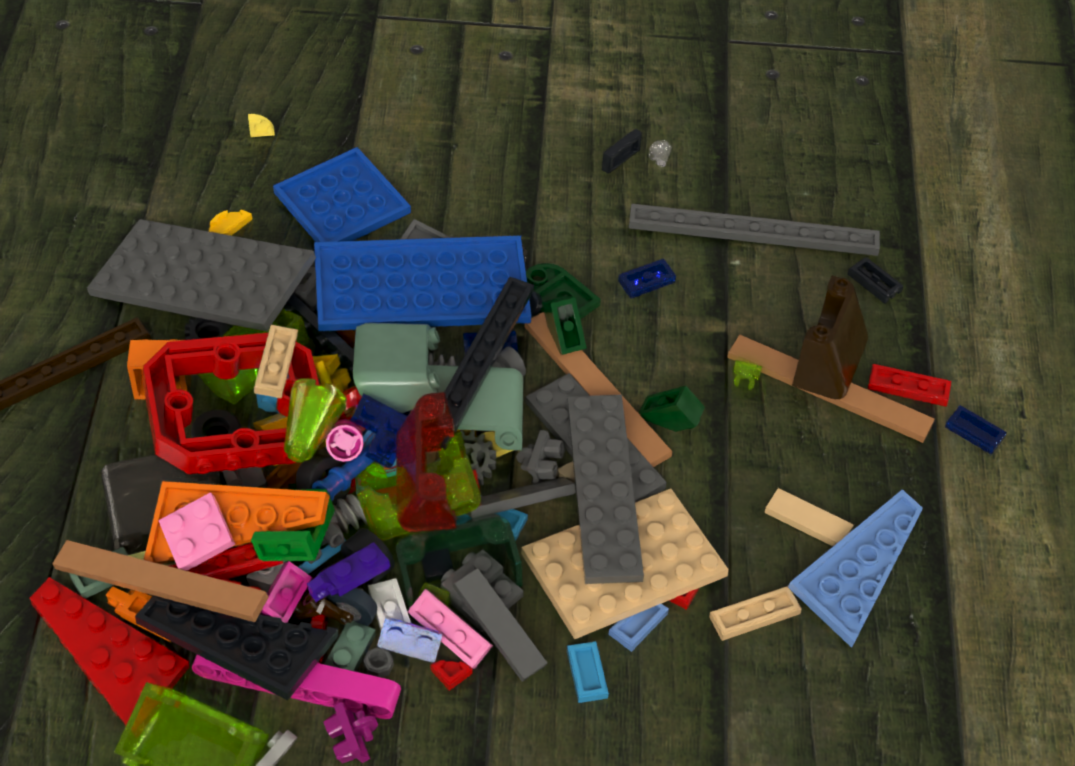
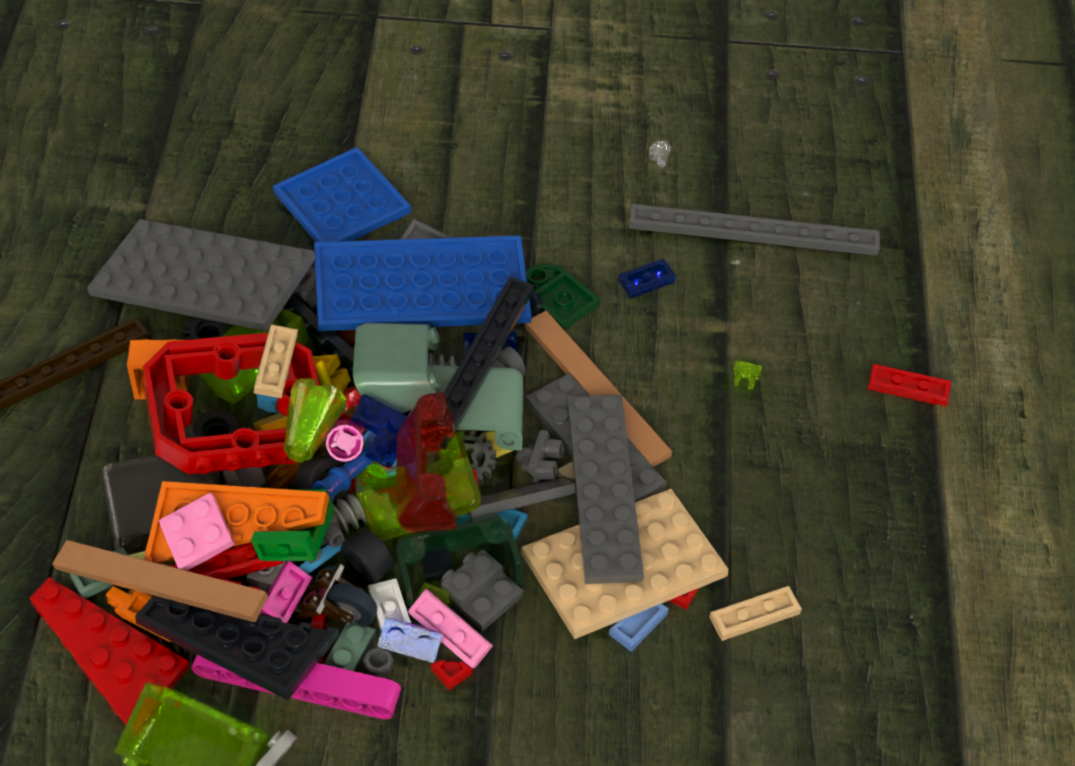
(229, 223): yellow tile -> none
(260, 126): light yellow tile -> none
(344, 722): magenta hips -> none
(349, 573): dark purple hinge -> none
(500, 624): dark grey tile -> none
(564, 324): dark green slope -> none
(587, 672): dark azure tile -> none
(621, 151): black tile -> none
(673, 409): dark green slope -> none
(807, 518): tan tile -> none
(834, 345): dark brown windscreen -> none
(853, 572): medium blue wing -> none
(858, 399): medium nougat tile -> none
(872, 281): black tile -> none
(975, 429): clear blue tile -> none

